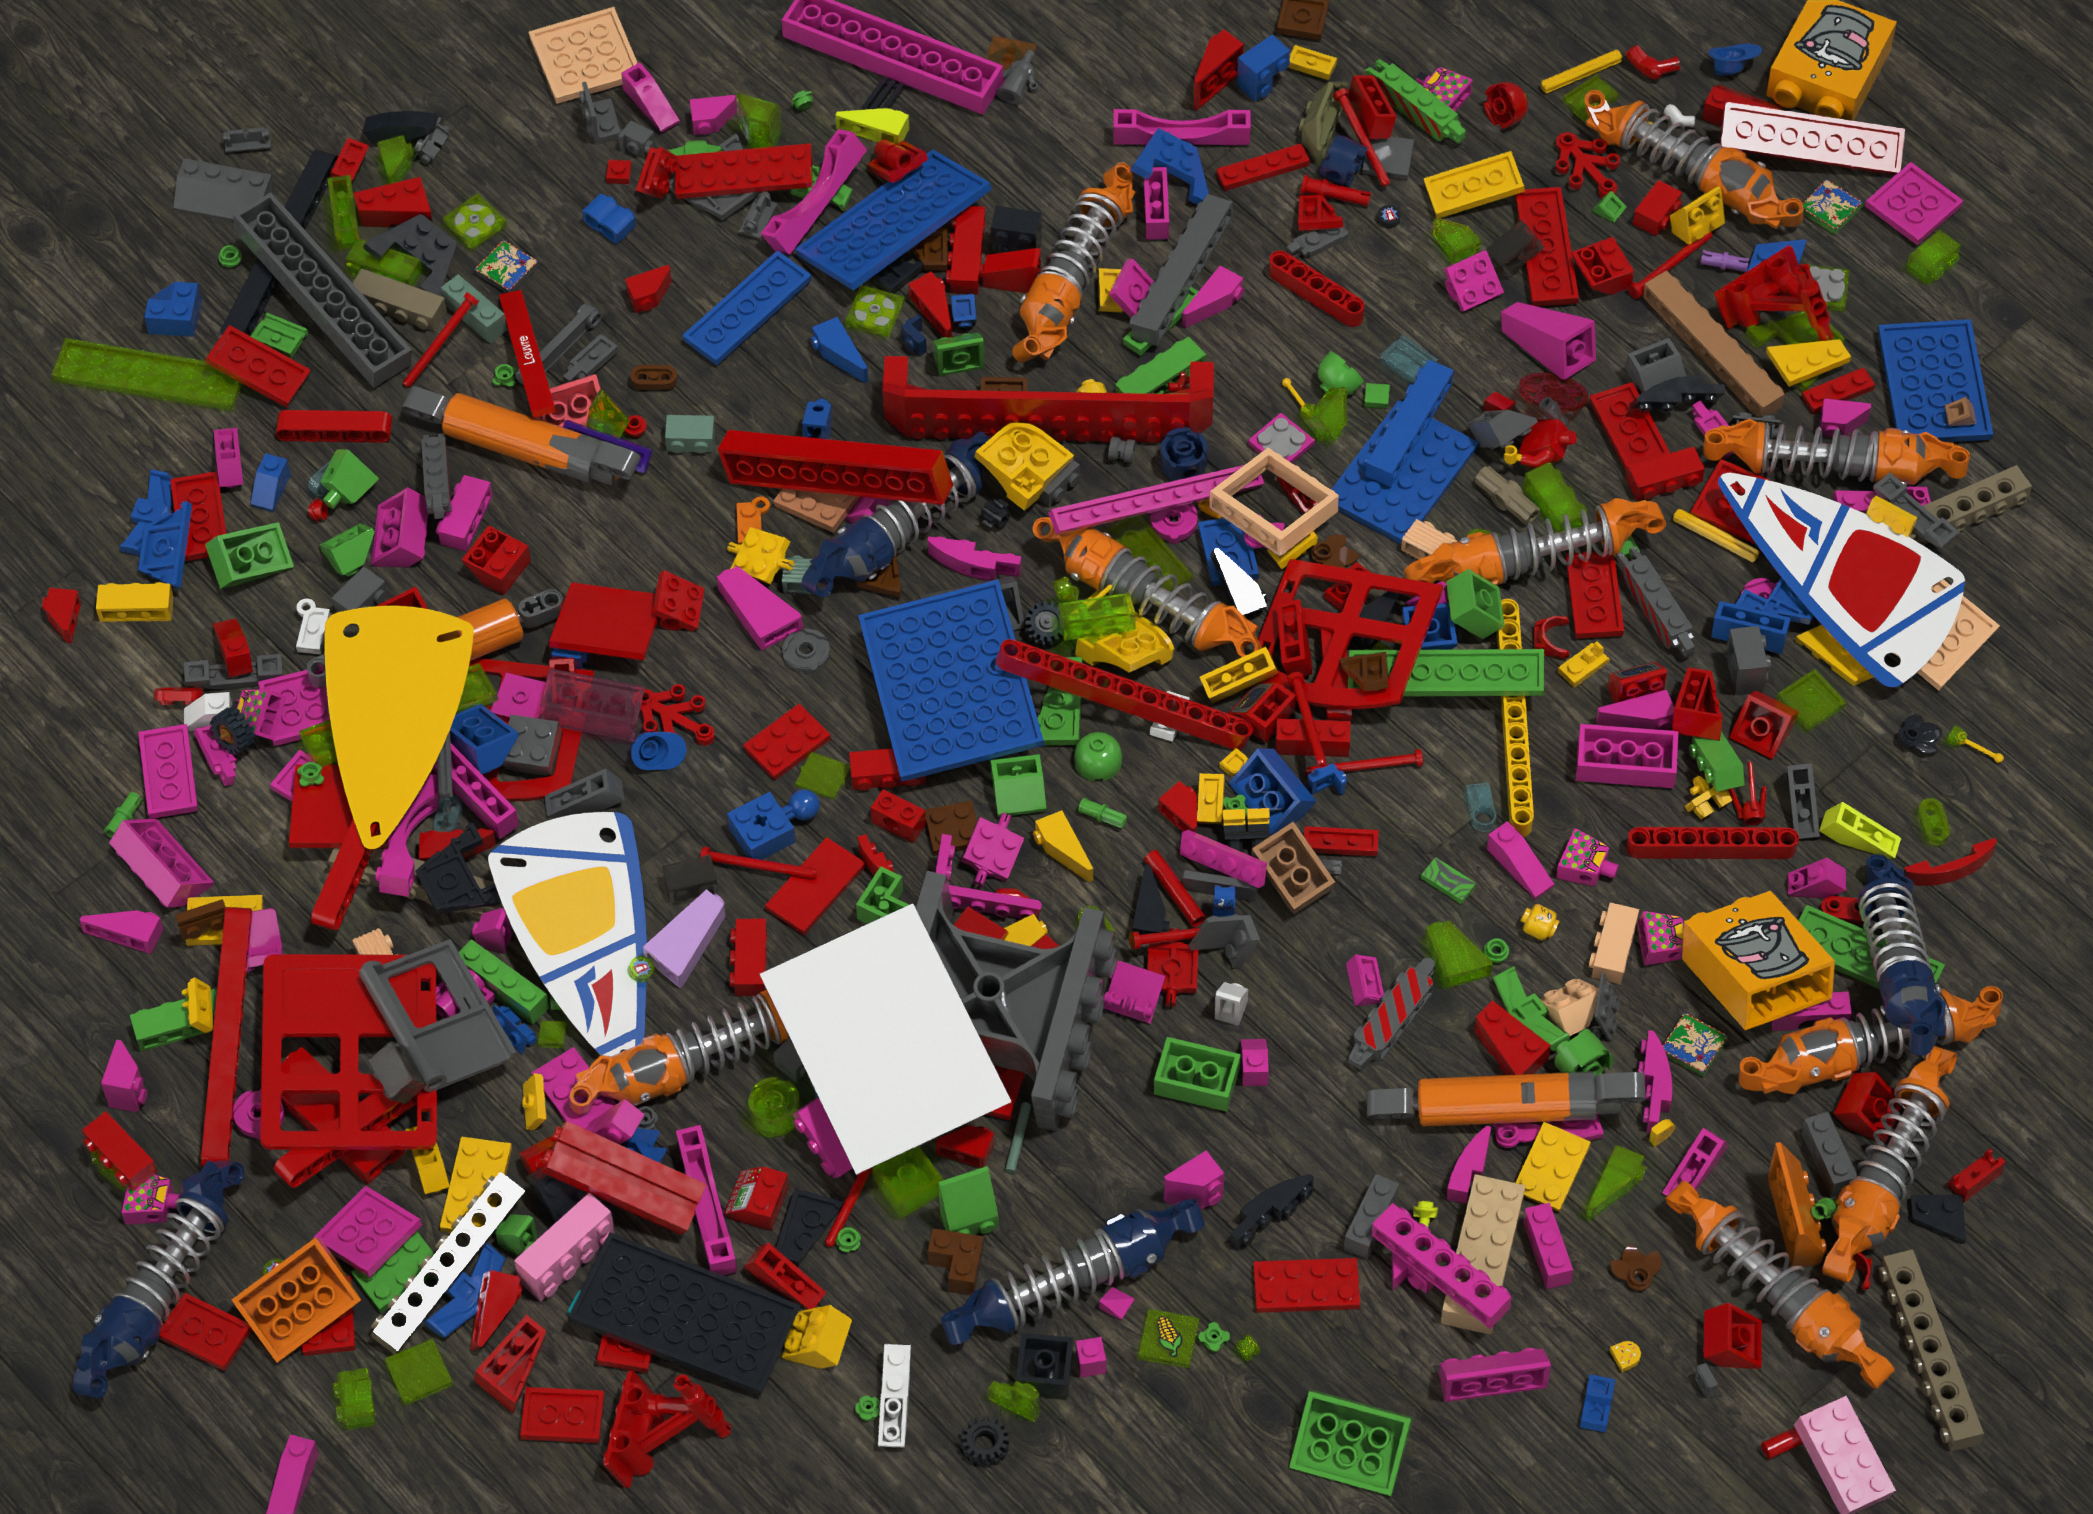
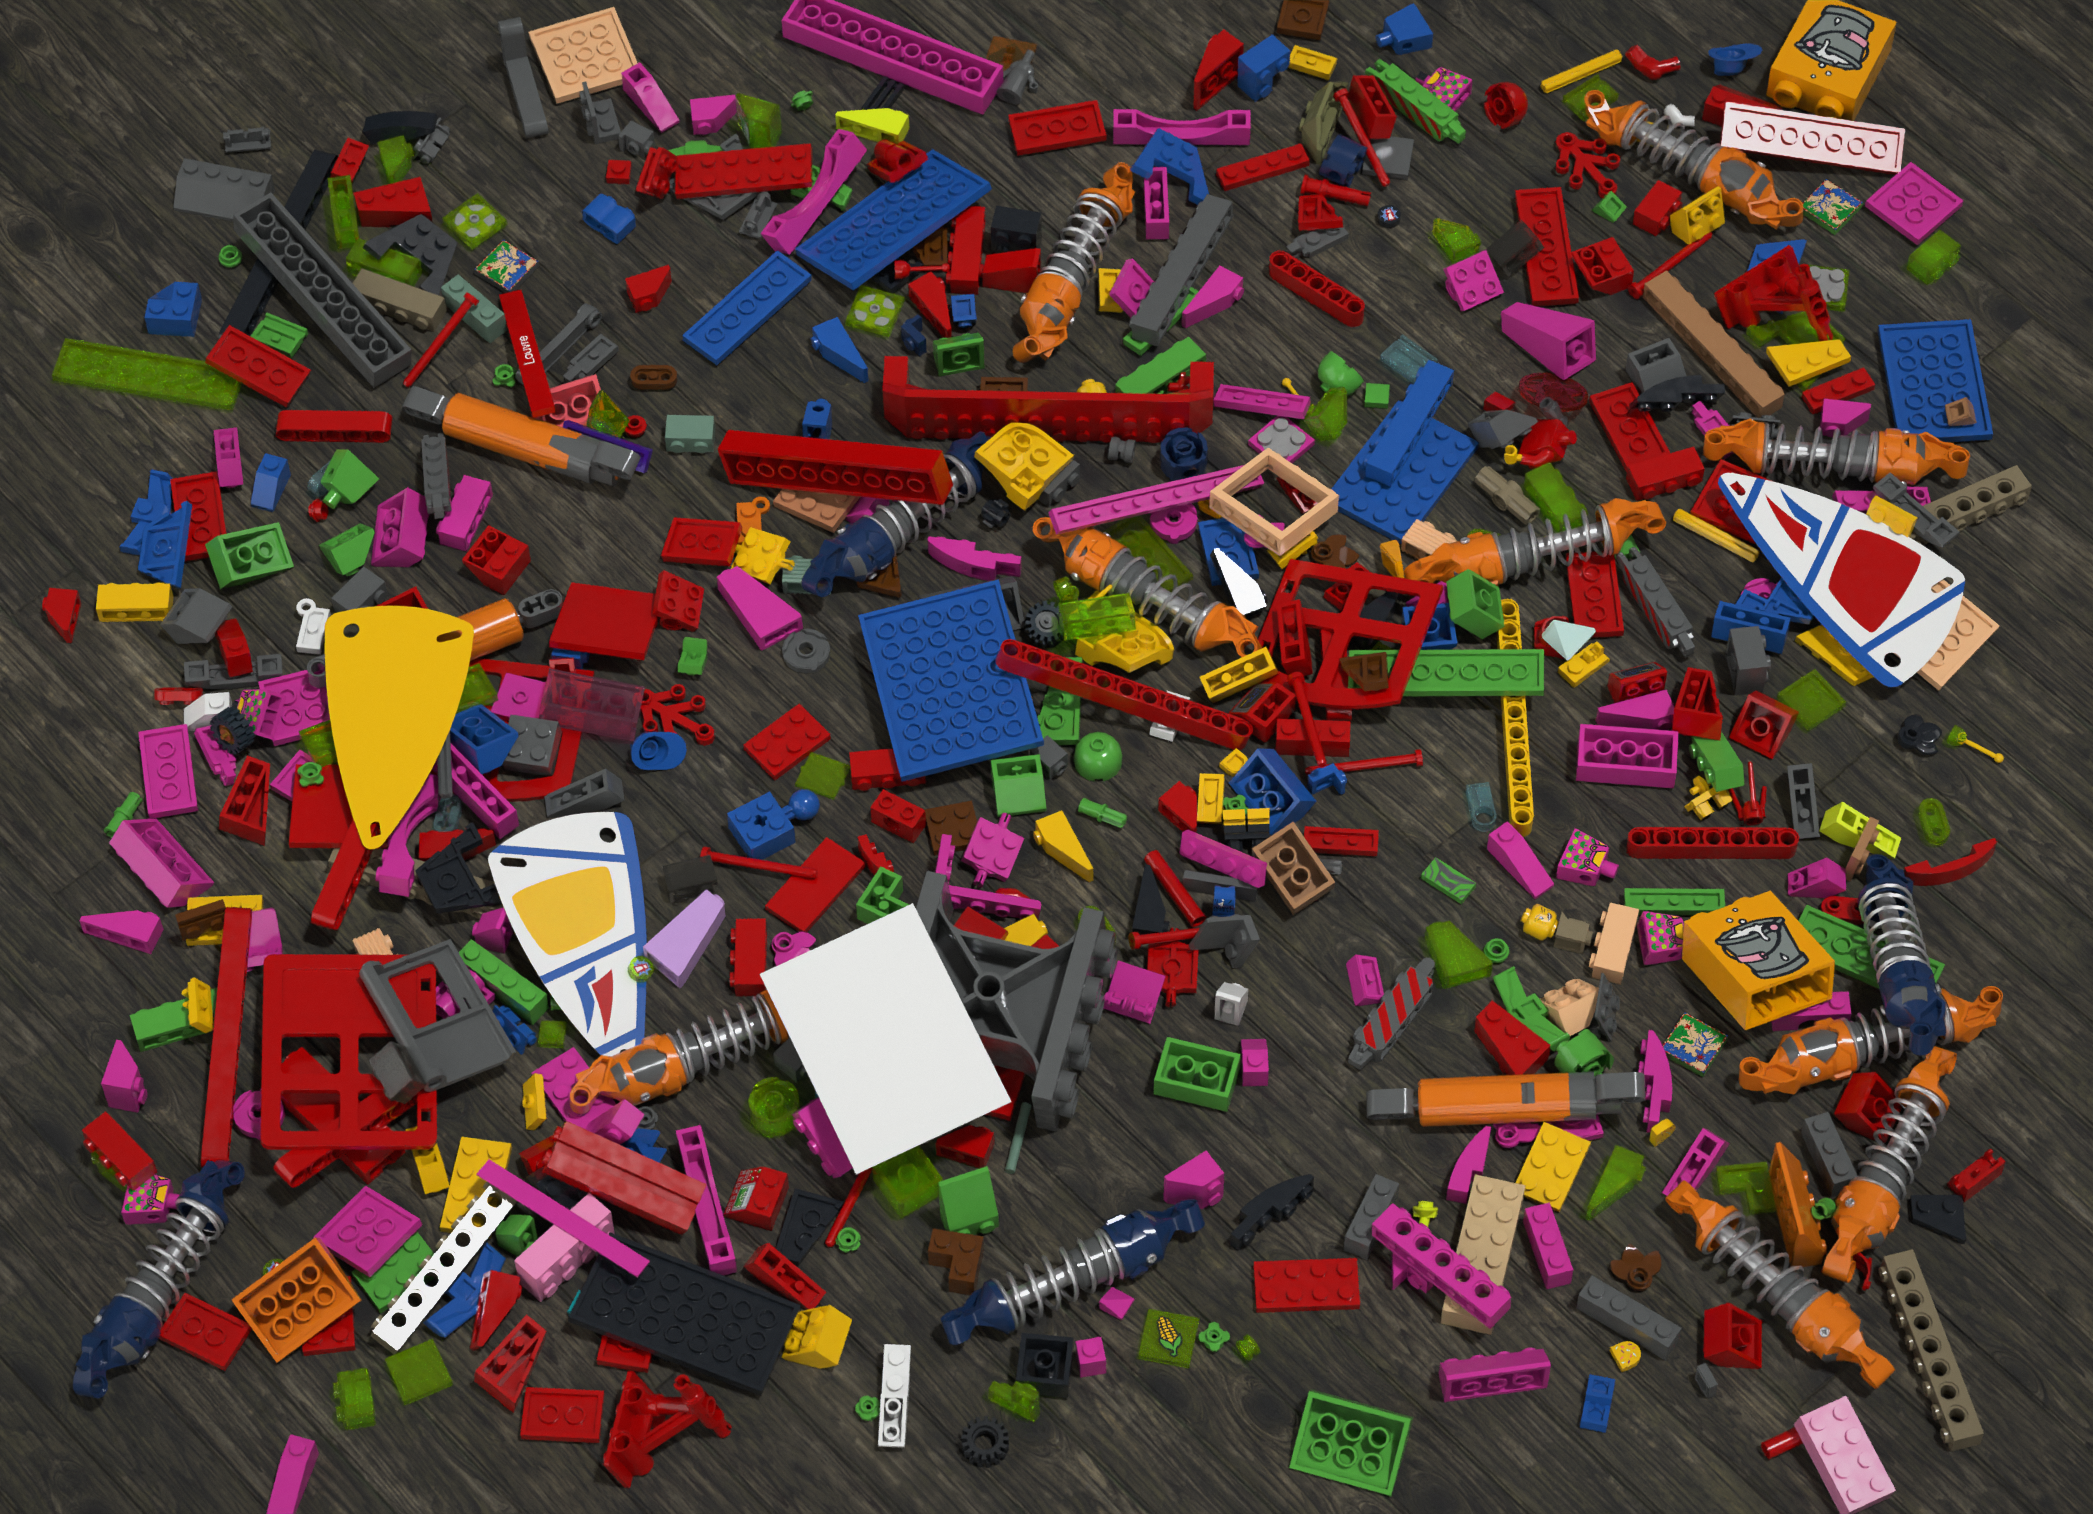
(195, 616): none -> dark grey slope
(248, 802): none -> red wedge
(521, 77): none -> dark grey beam
(563, 1218): none -> dark pink piece
(693, 656): none -> bright green bracket
(701, 541): none -> red plate
(798, 945): none -> dark pink plate
(903, 269): none -> red hinge
(1052, 756): none -> dark grey brick
(1057, 127): none -> red plate
(1262, 401): none -> dark pink plate
(1392, 558): none -> light orange slope
(1406, 31): none -> blue torso
(1474, 184): yellow plate -> none
(1567, 637): none -> light aqua slope
(1572, 934): none -> dark tan window
(1628, 1318): none -> dark grey brick
(1674, 900): none -> bright green plate
(1724, 261): medium lavender pin -> none
(1752, 1179): none -> clear neon green plate
(1860, 852): none -> medium nougat plate

